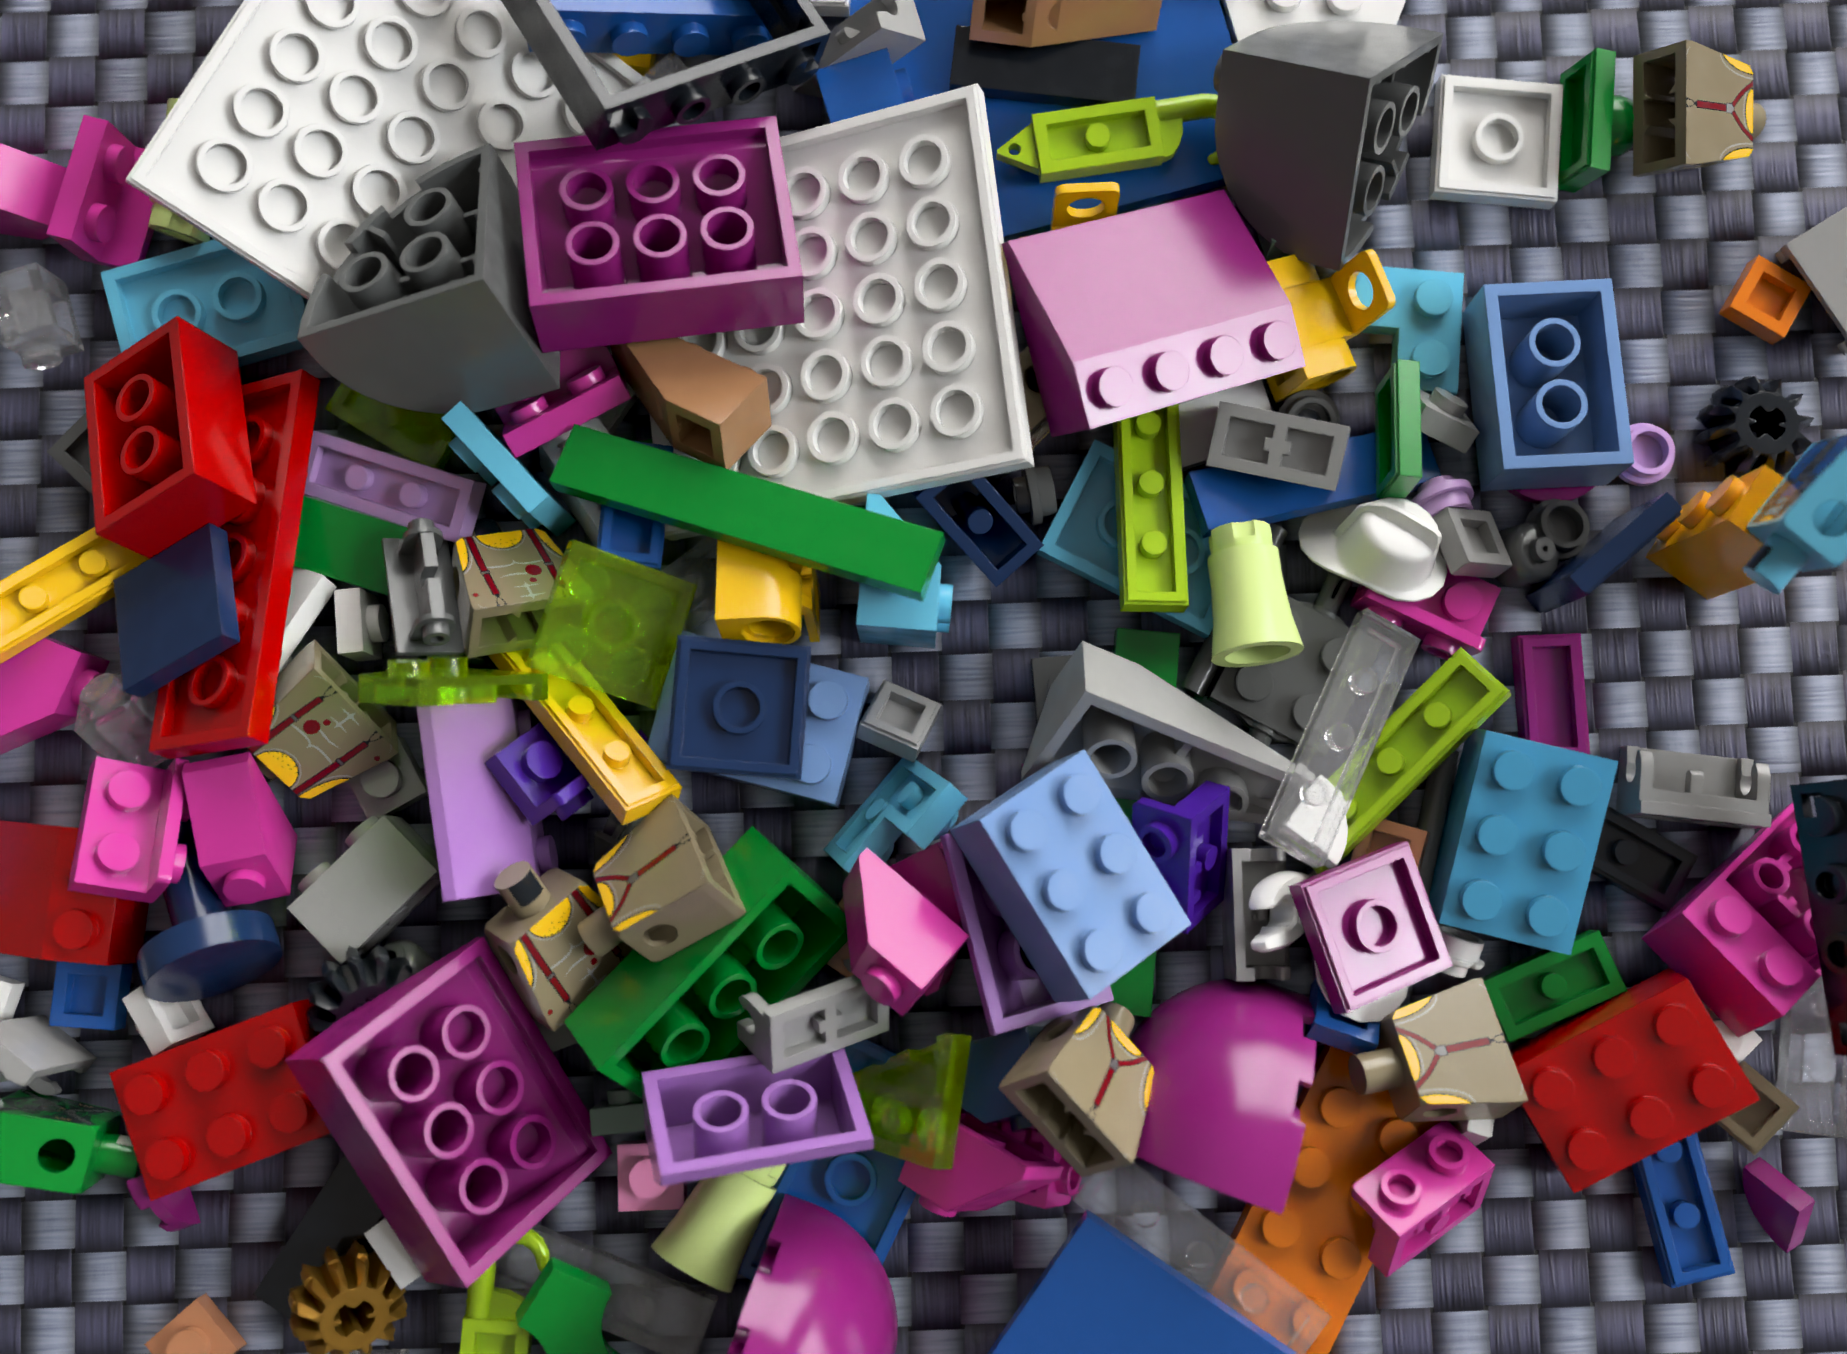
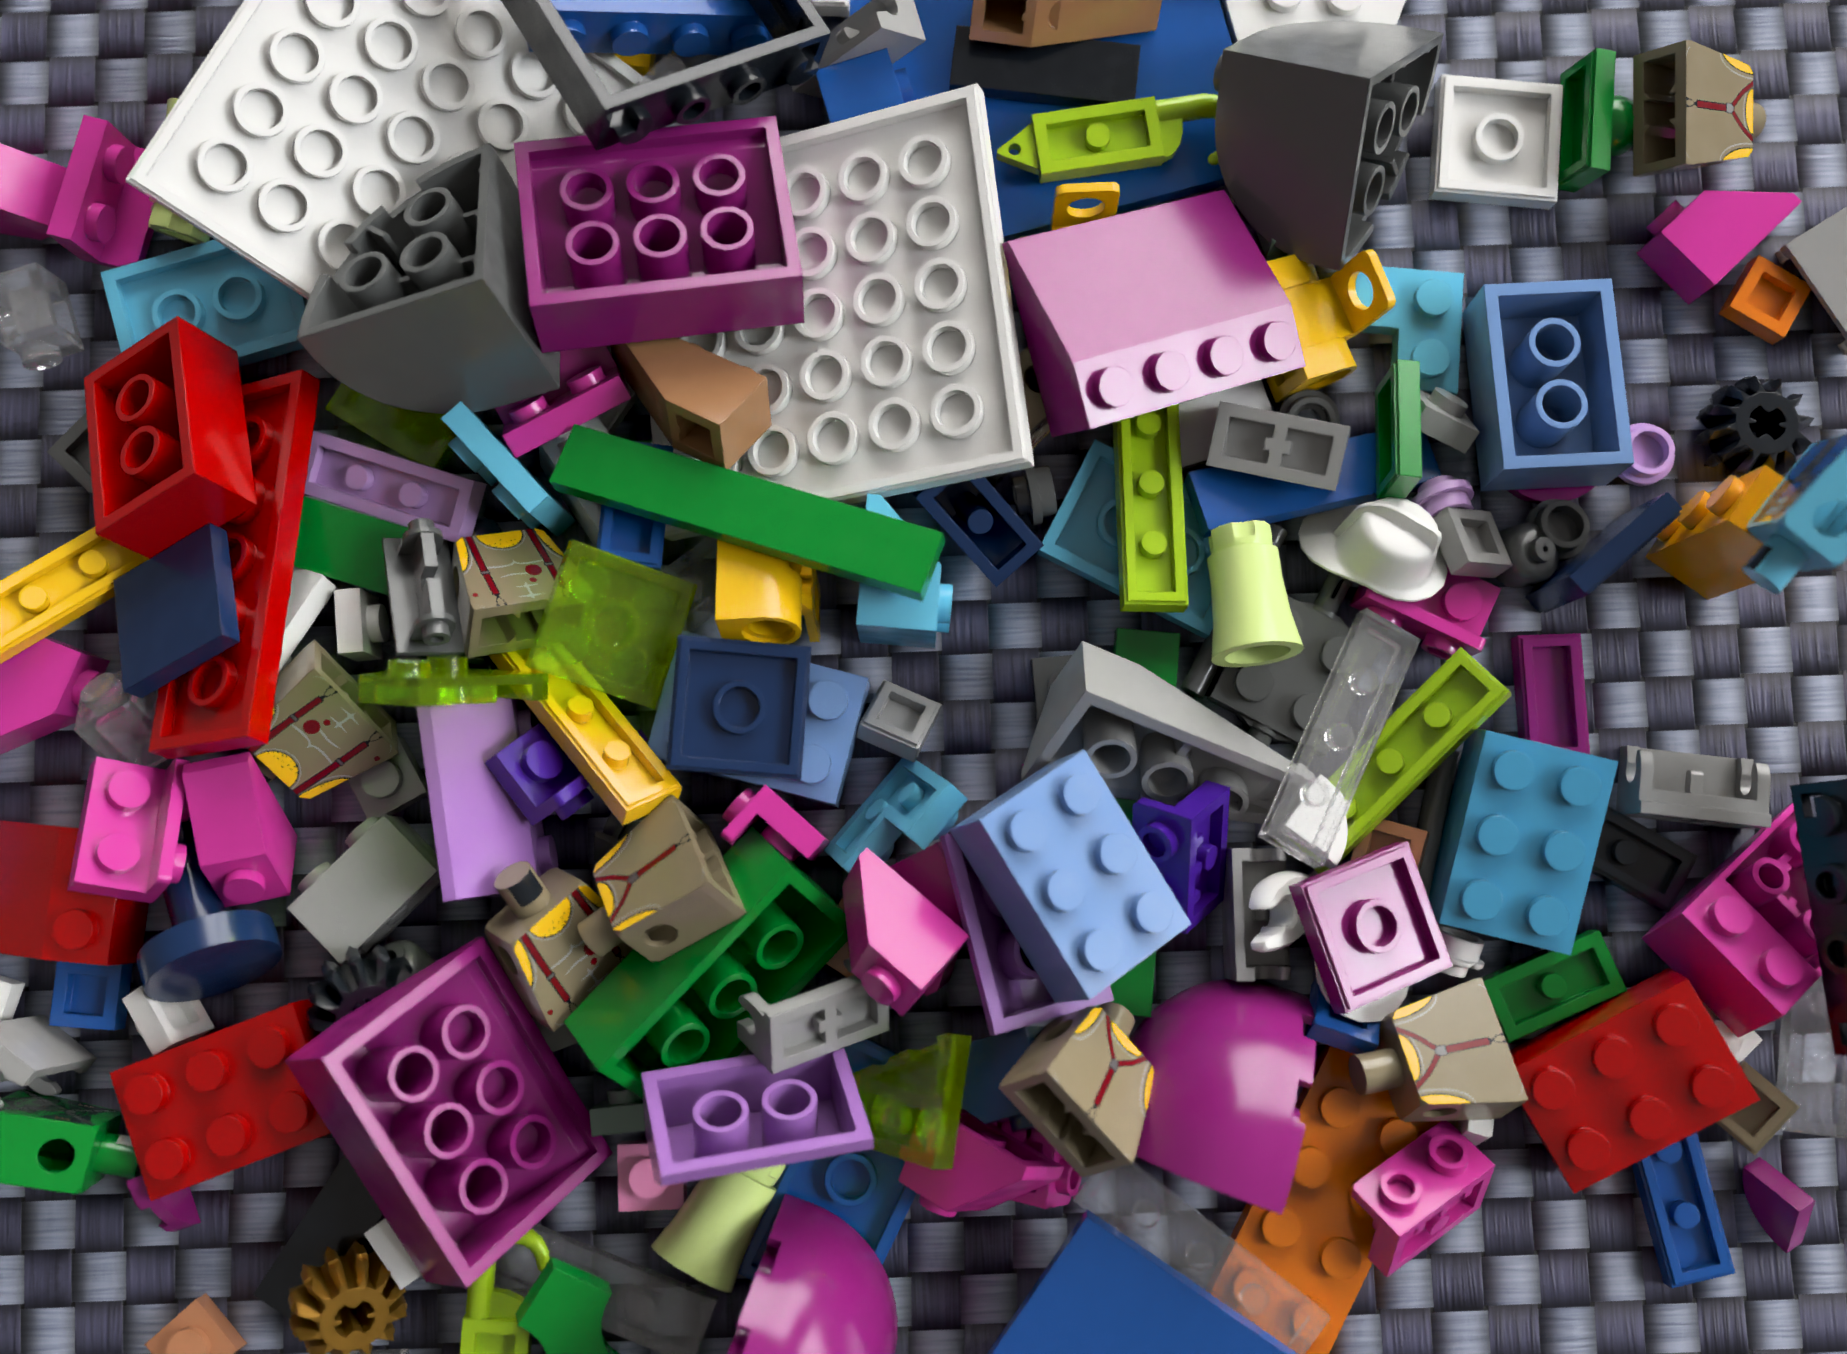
(786, 827): none -> dark pink bracket
(1711, 236): none -> dark pink slope

